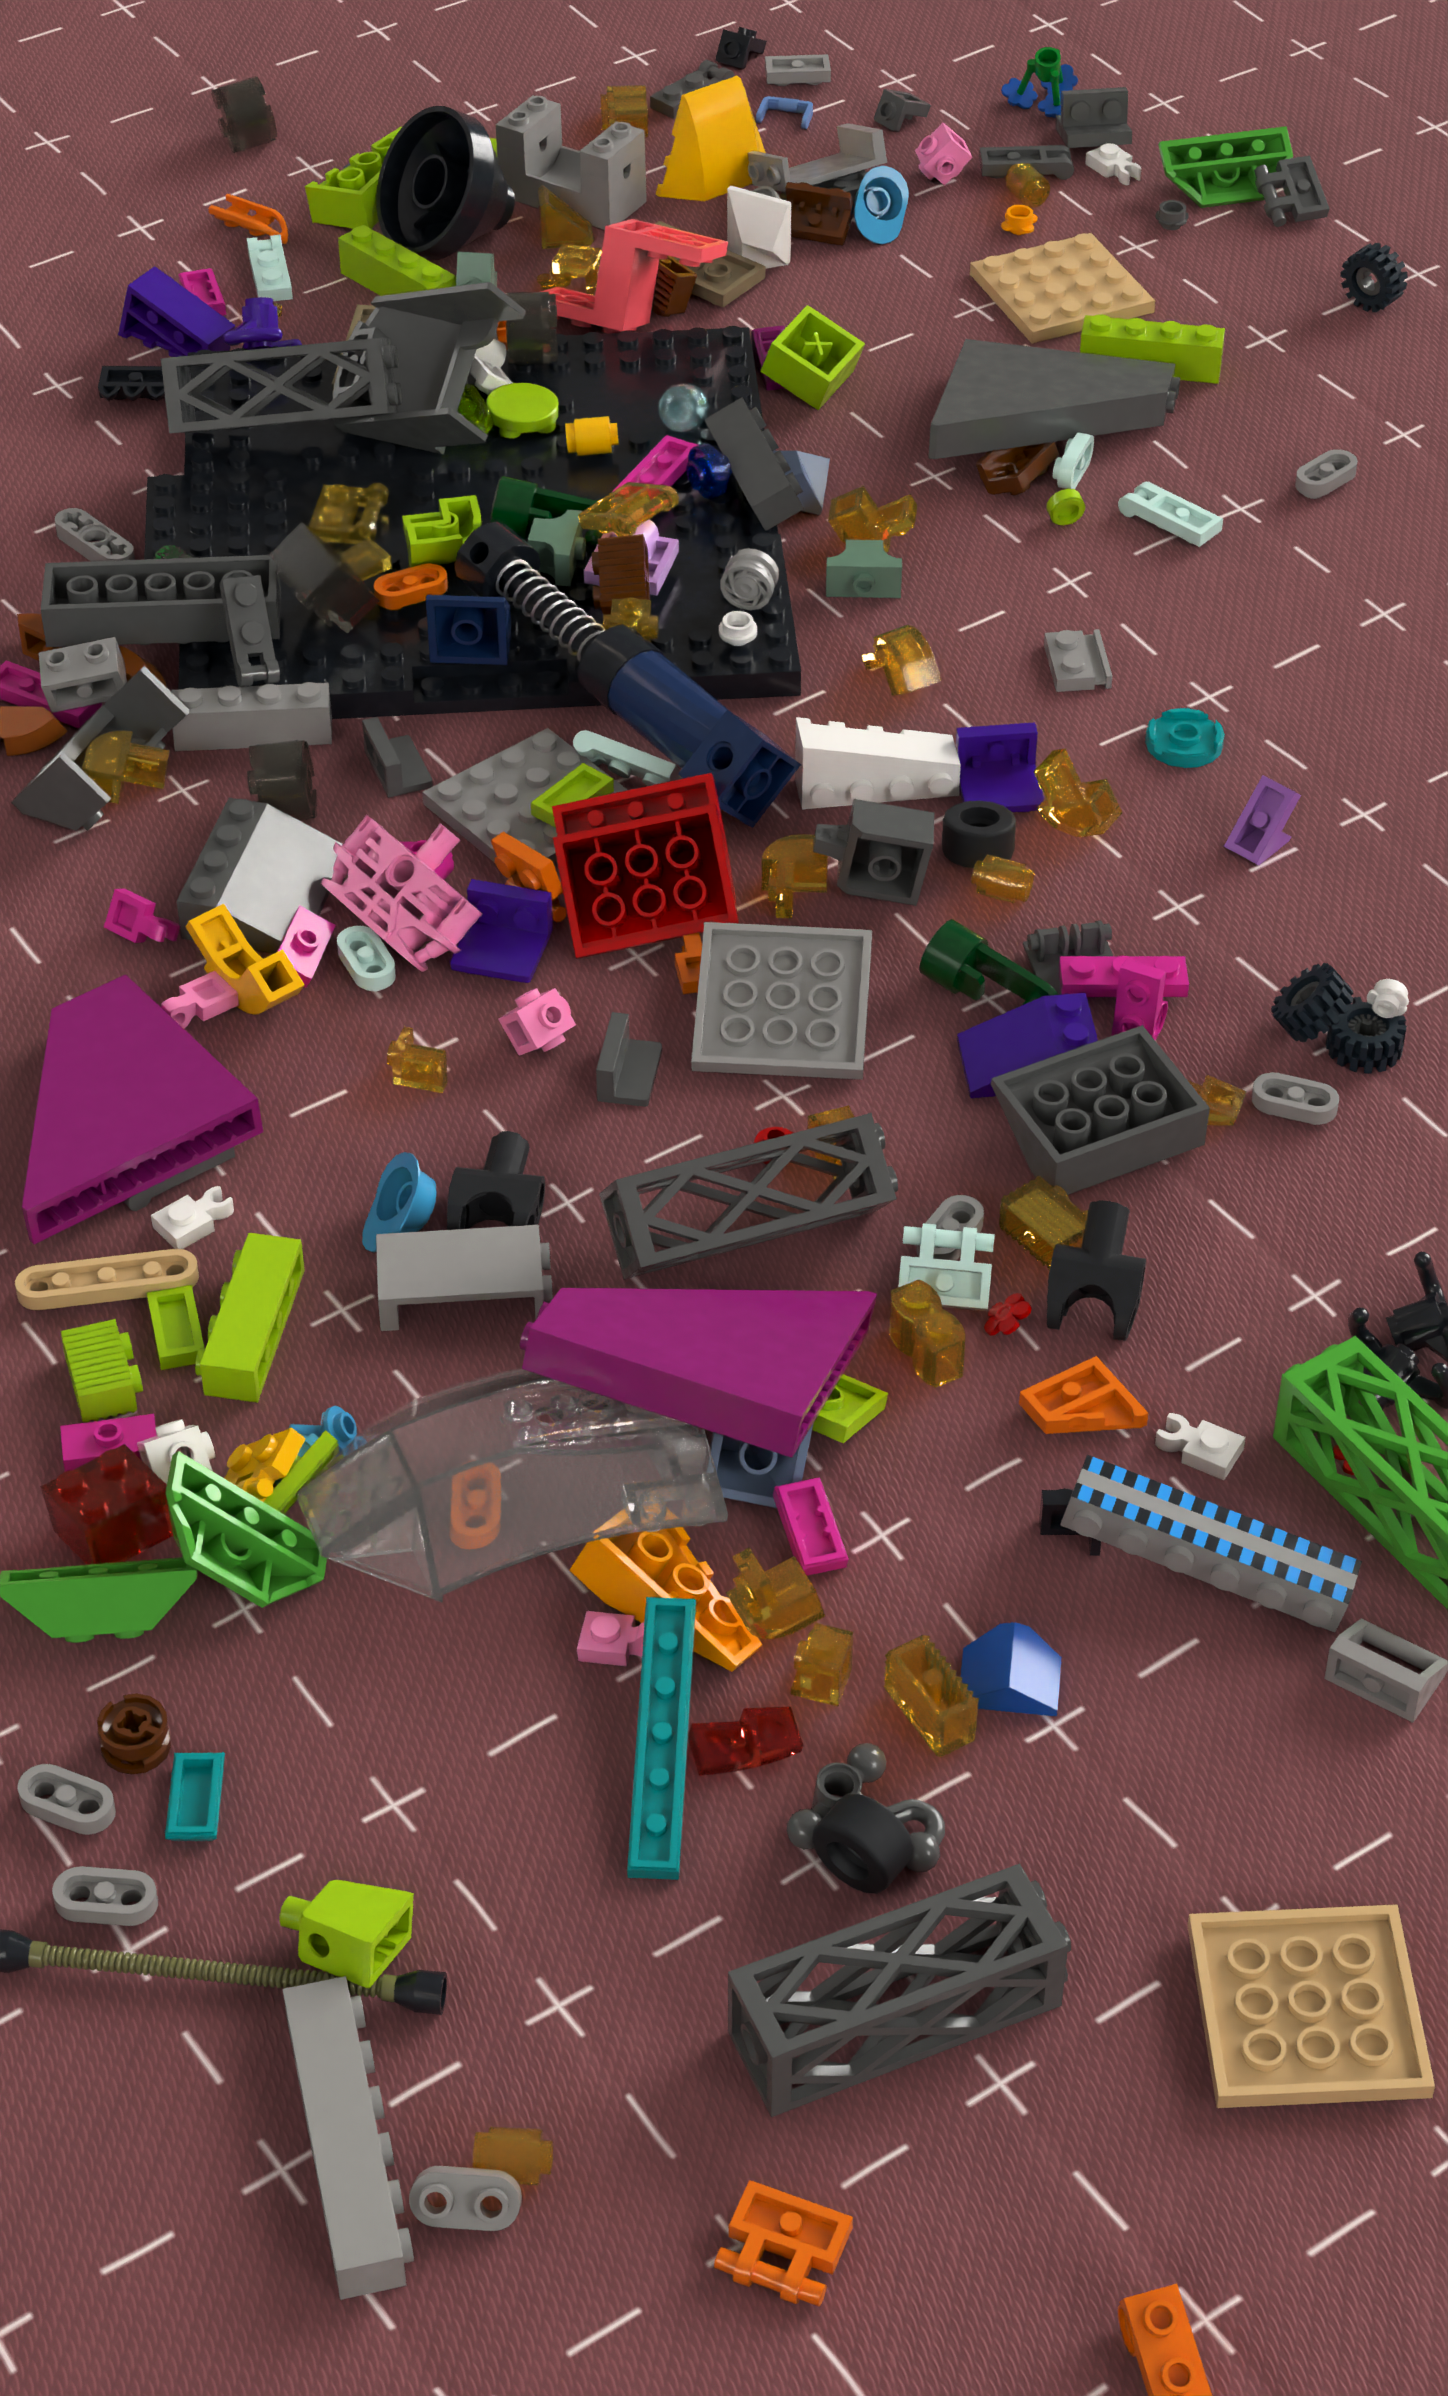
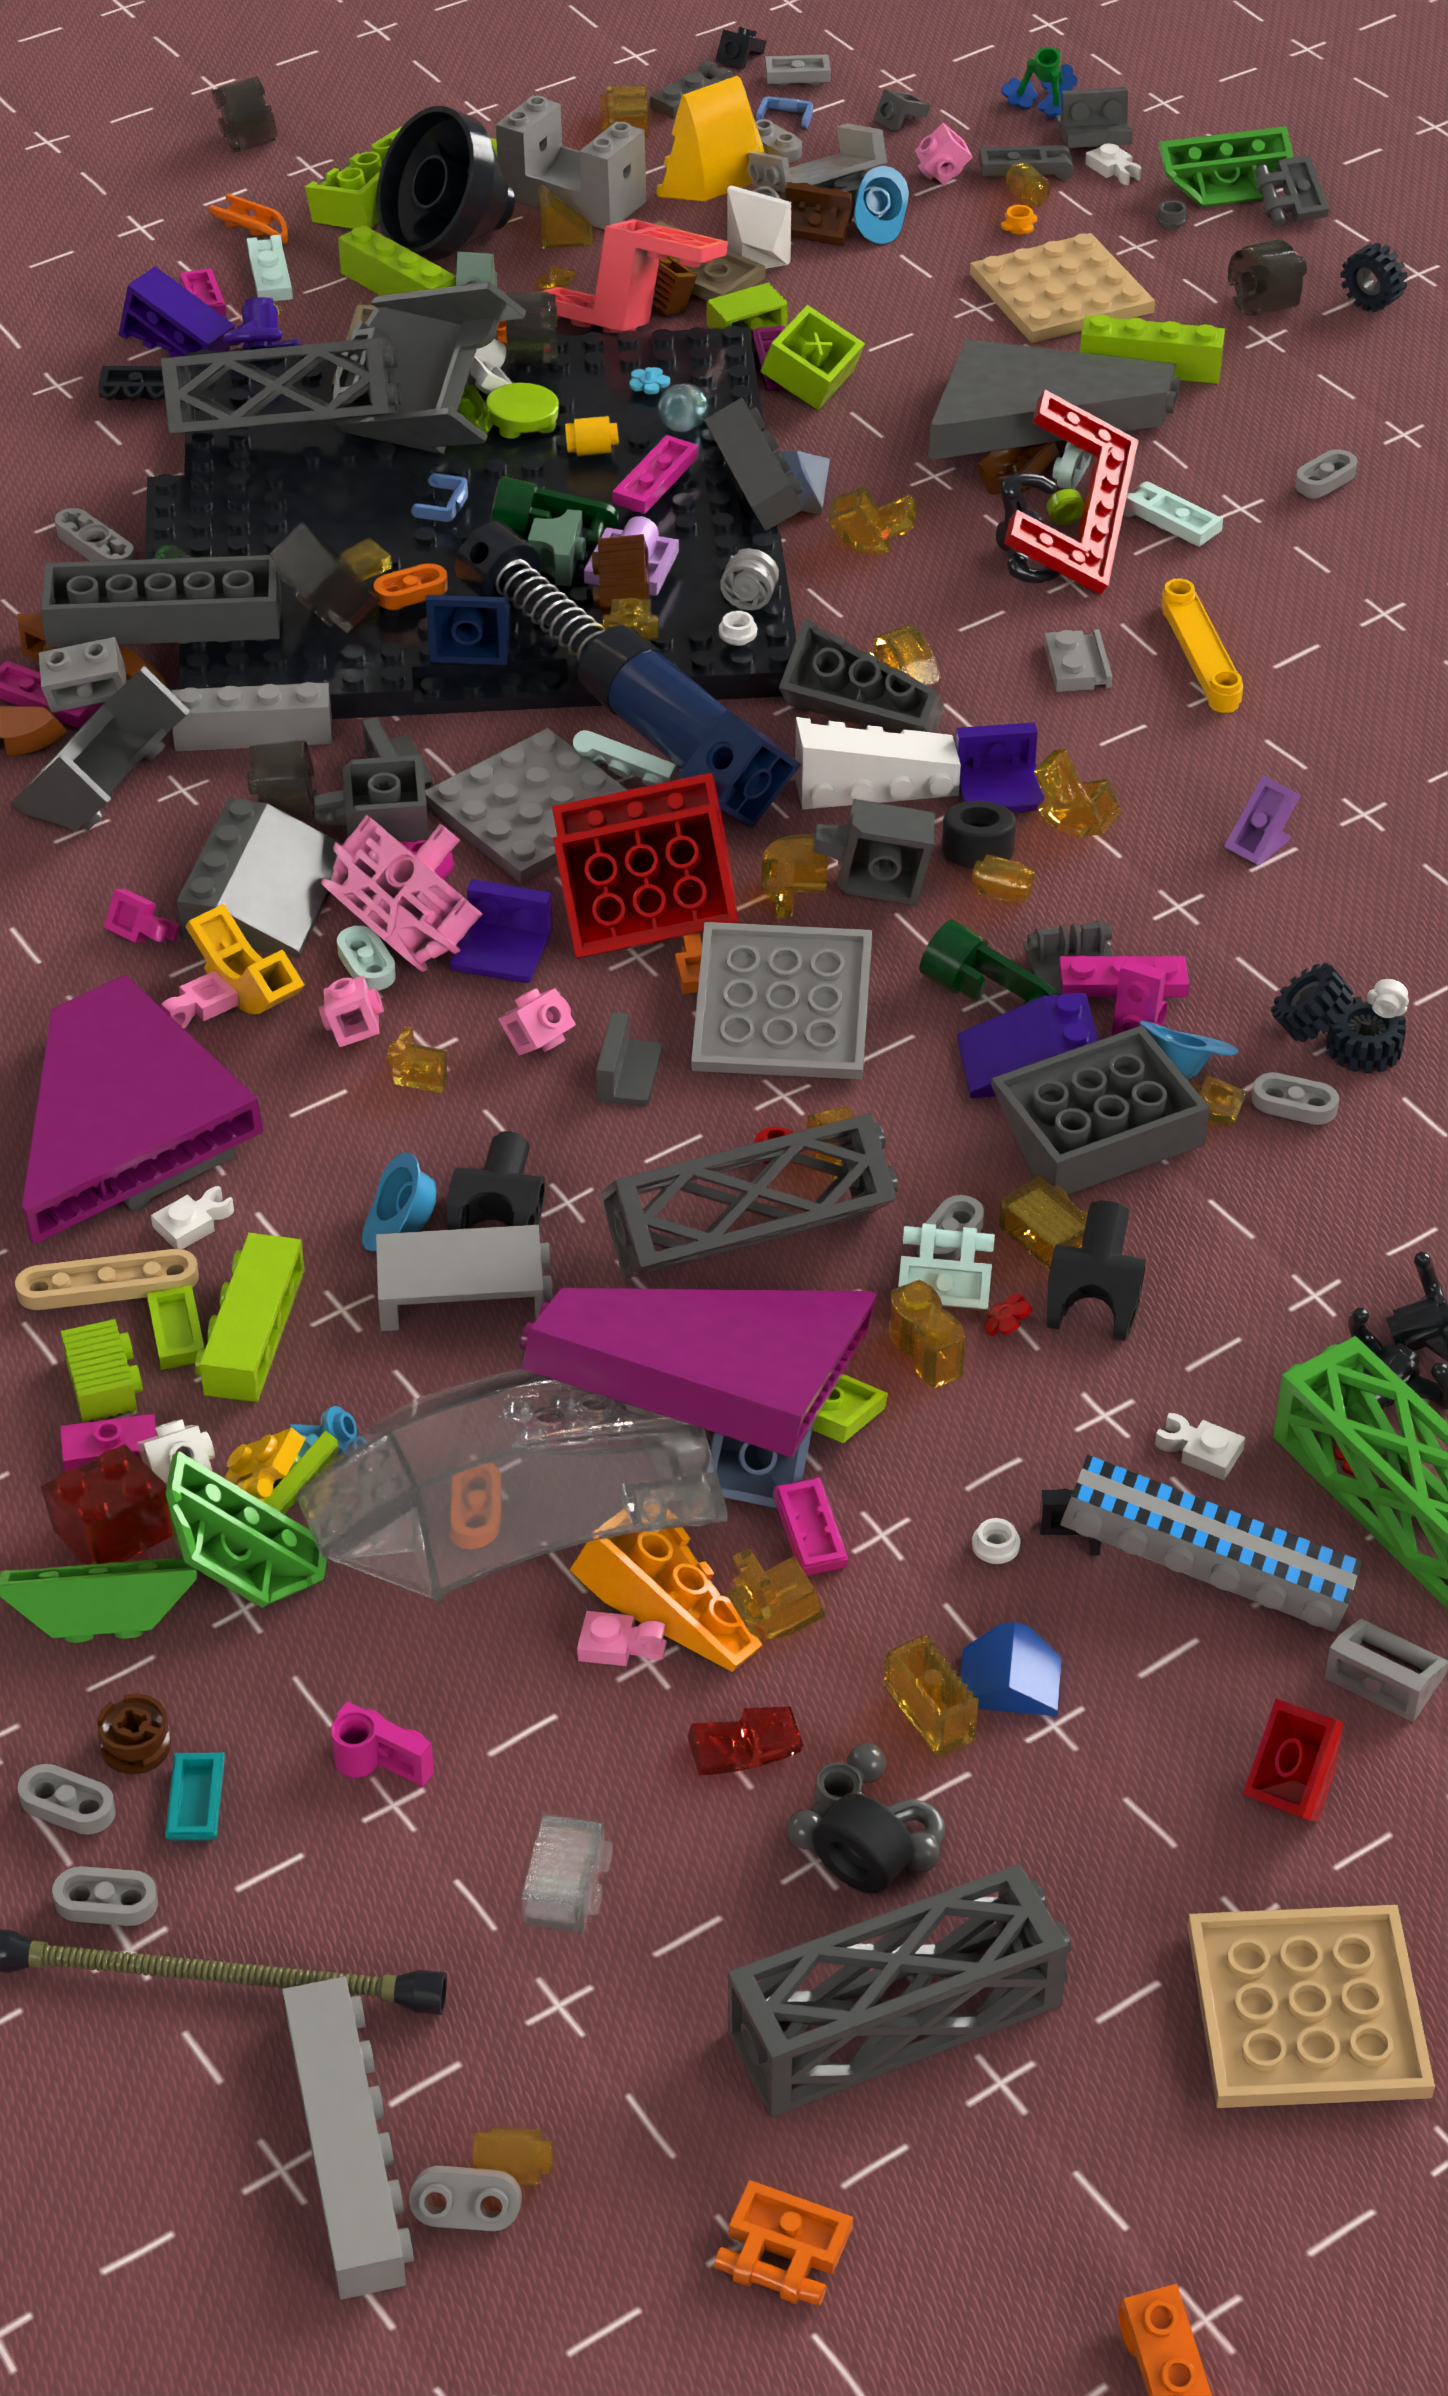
(116, 759): clear yellow brick -> none
(249, 630): dark grey plate -> none
(306, 942): plate -> none
(337, 510): clear yellow plate -> none
(351, 1010): none -> bright pink brick
(351, 1928): lime torso -> none
(367, 1740): none -> dark pink plate
(384, 789): none -> dark grey hinge
(440, 534): lime brick -> none
(455, 503): none -> medium blue piece
(528, 869): orange plate -> none
(565, 1872): none -> clear brick
(578, 262): clear yellow bracket -> none
(578, 785): lime tile -> none
(628, 508): clear yellow plate -> none
(648, 380): none -> medium azure plant
(662, 1739): teal tile -> none
(708, 470): clear blue plate -> none
(750, 308): none -> lime brick
(779, 141): none -> light grey plate
(823, 1664): clear yellow brick -> none
(855, 686): none -> dark grey wedge
(864, 571): sand green brick -> none
(996, 1541): none -> white plate
(1014, 501): none -> black piece
(1082, 1401): orange wing -> none
(1092, 555): none -> plate
(1184, 738): teal tile -> none
(1187, 1050): none -> dark azure piece
(1202, 645): none -> yellow piece
(1266, 277): none -> clear smoke brick
(1295, 1760): none -> red slope

